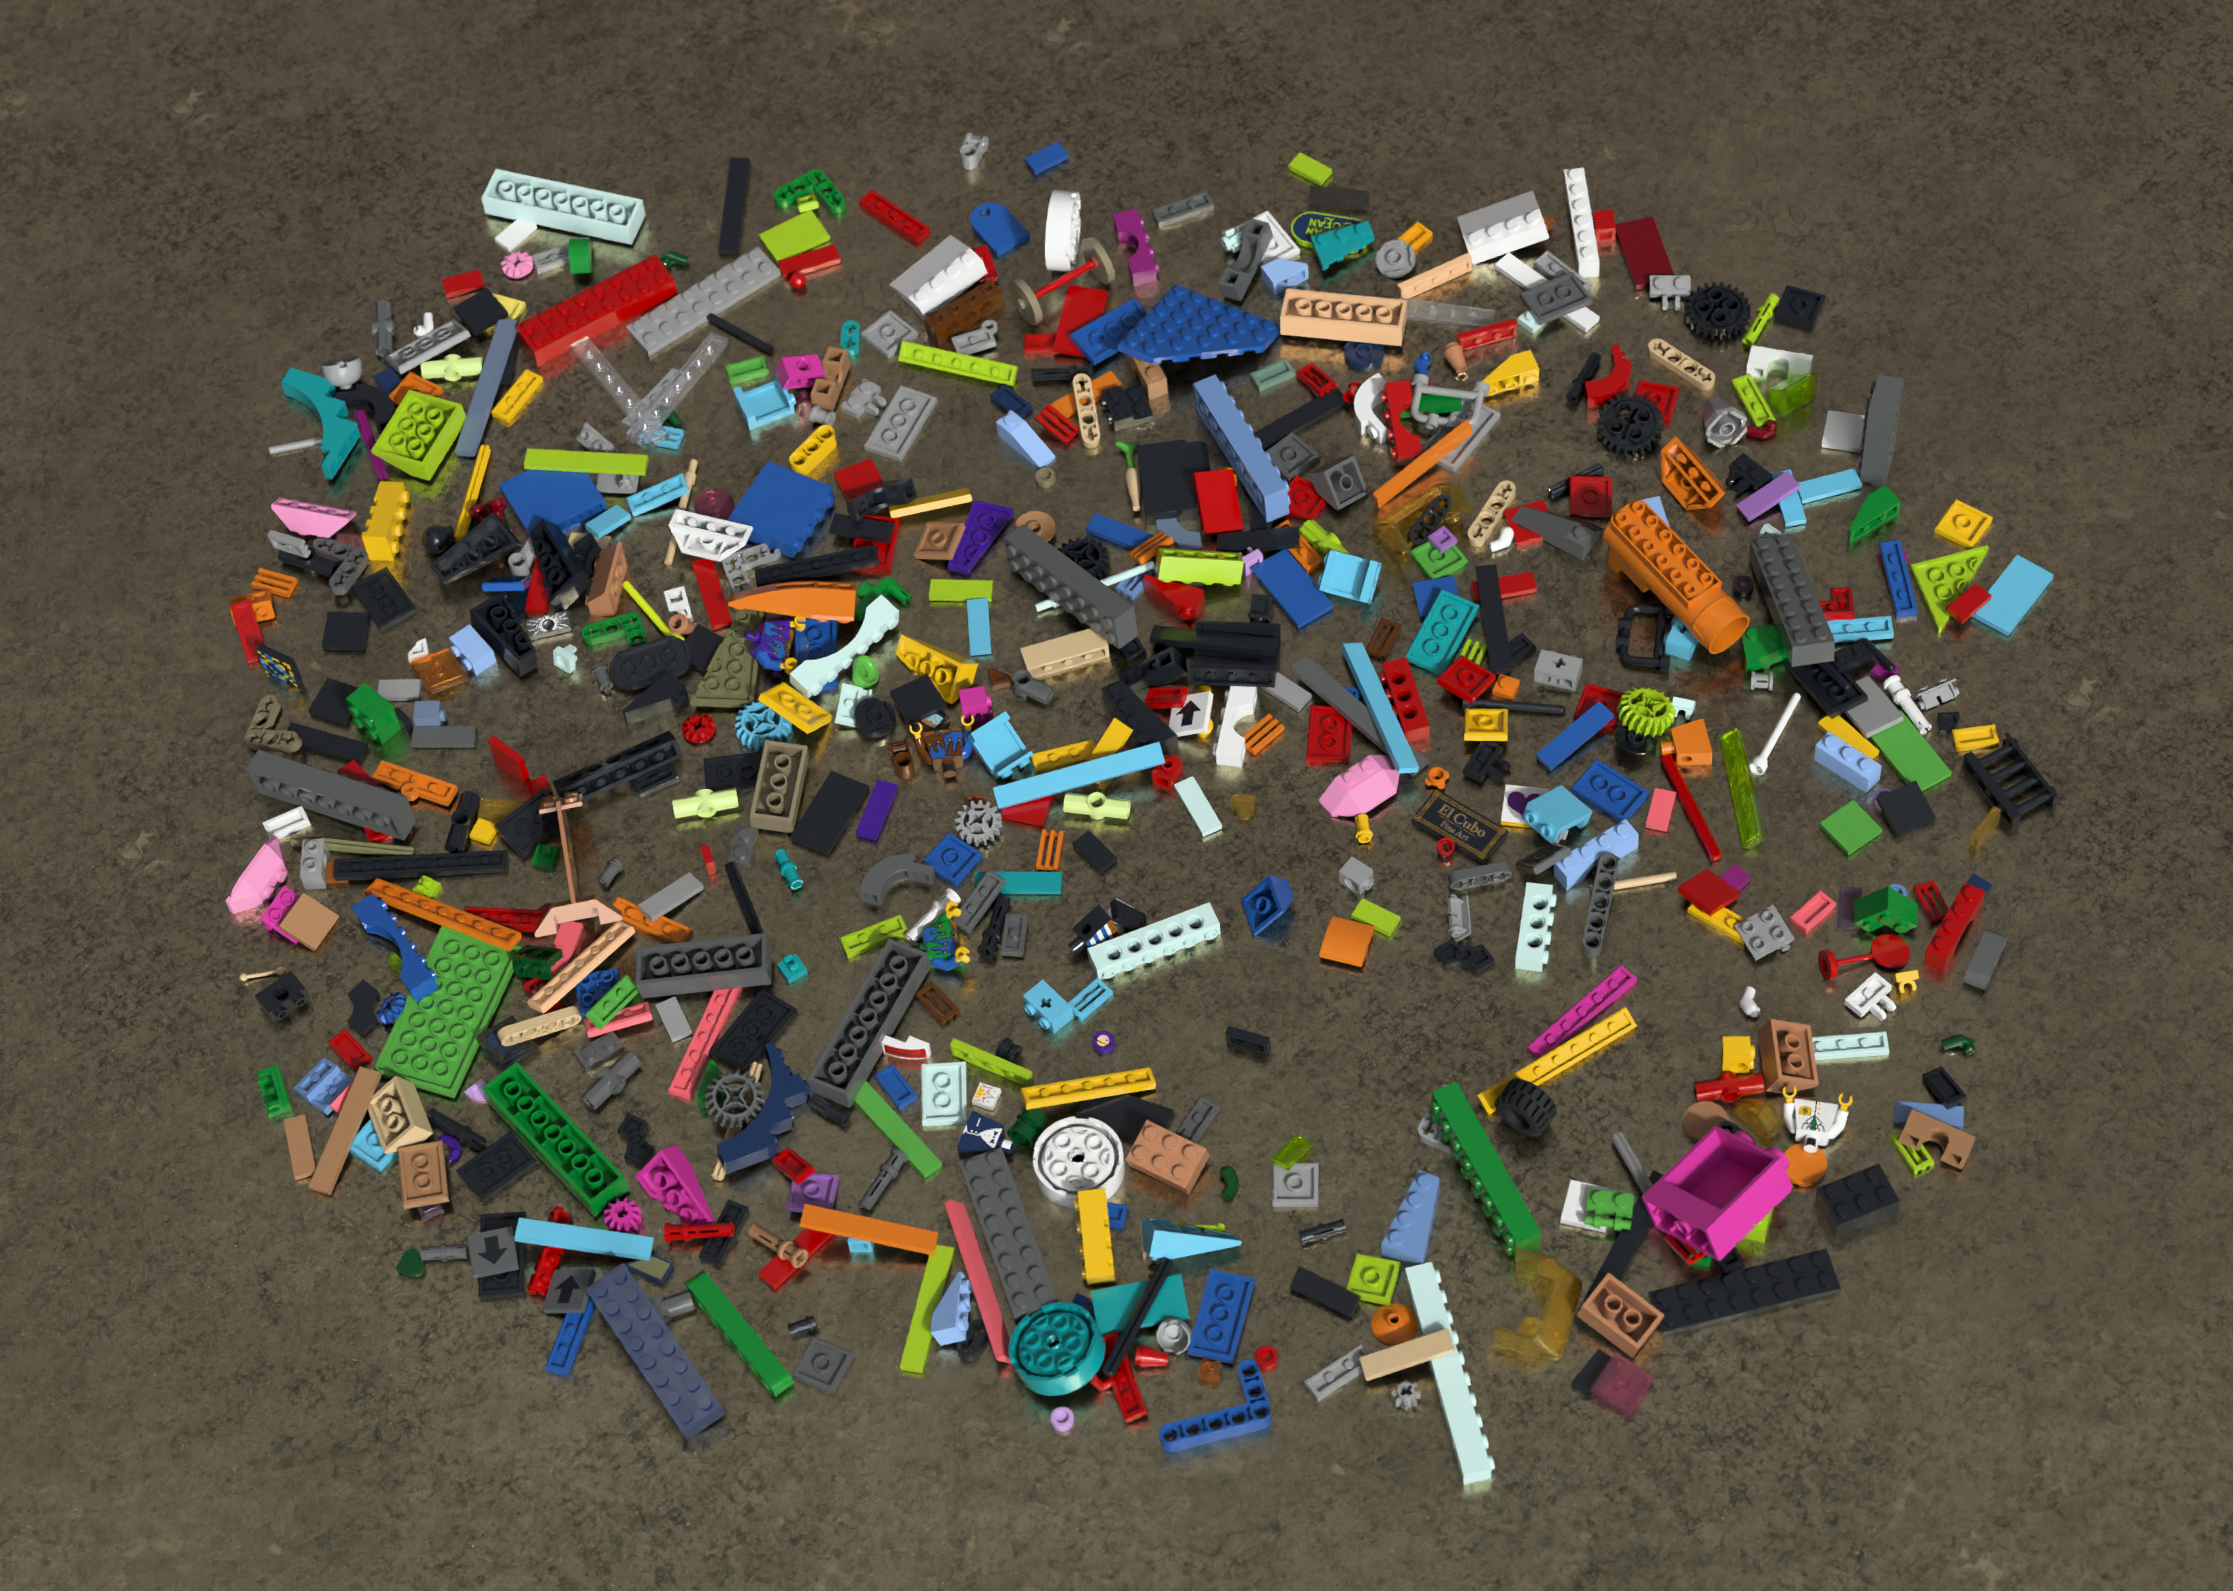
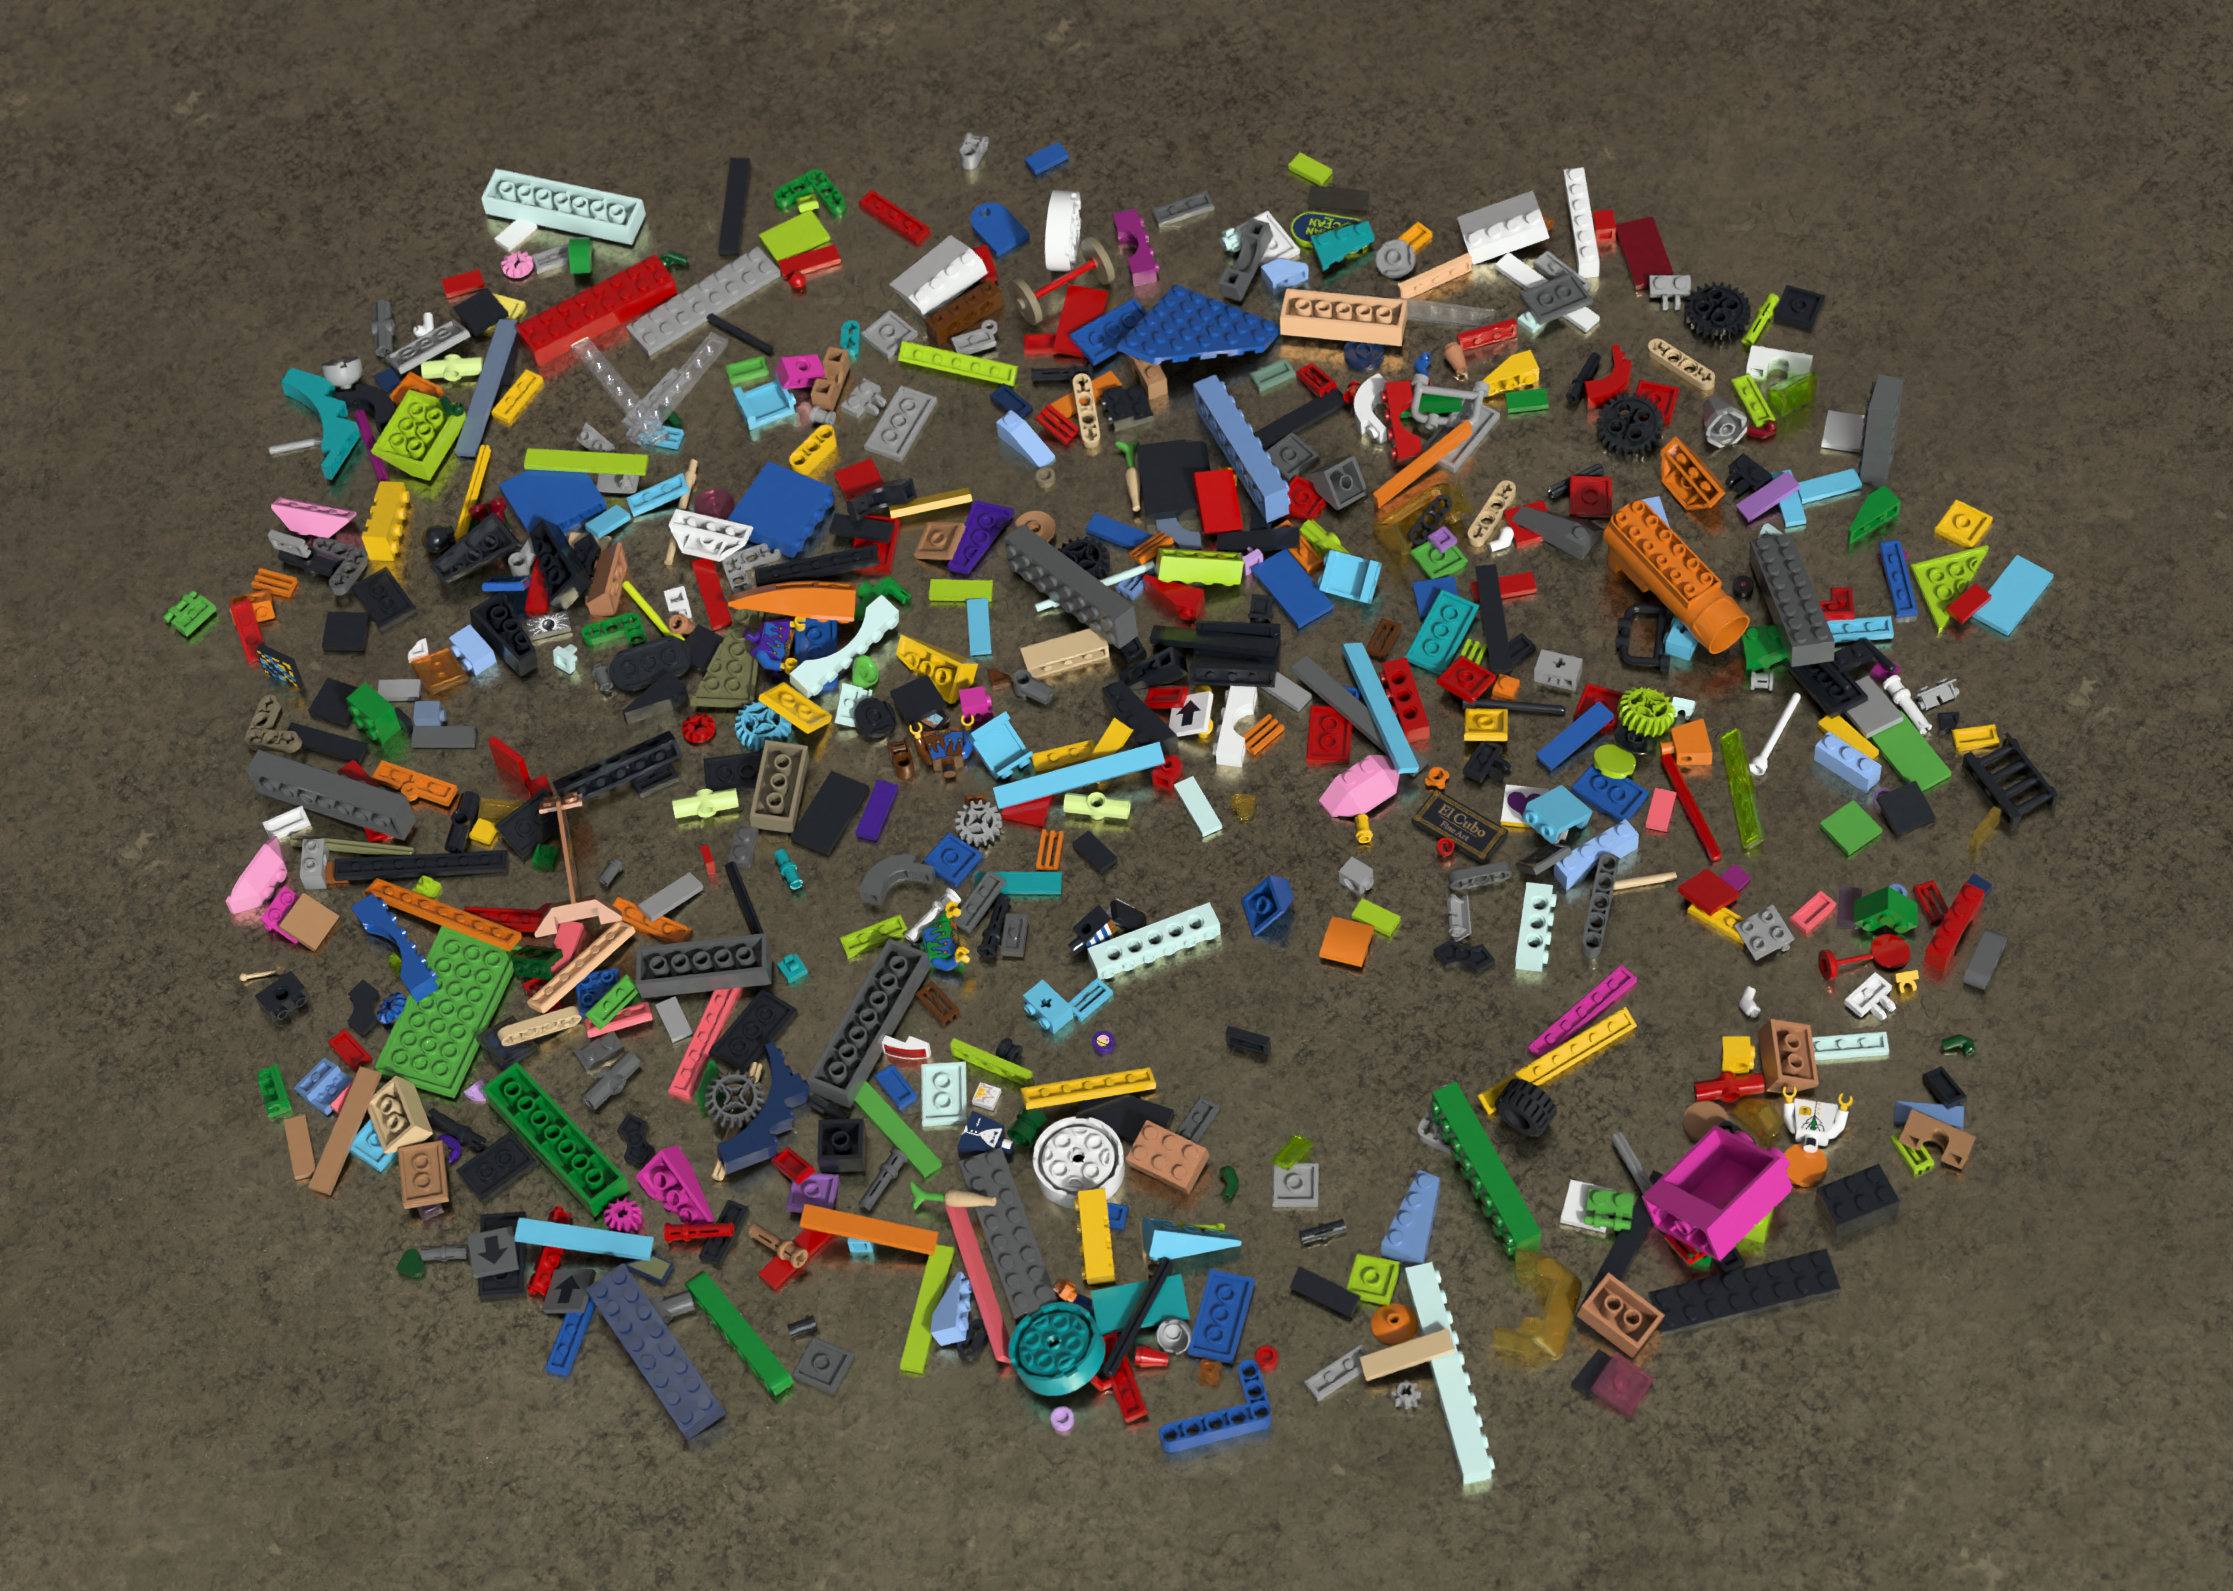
(192, 616): none -> bright green plate
(449, 409): none -> dark green arm
(841, 1145): none -> black brick
(952, 1197): none -> tan piece
(1065, 1289): none -> orange hinge
(1526, 400): none -> green tile
(1614, 761): none -> lime tile

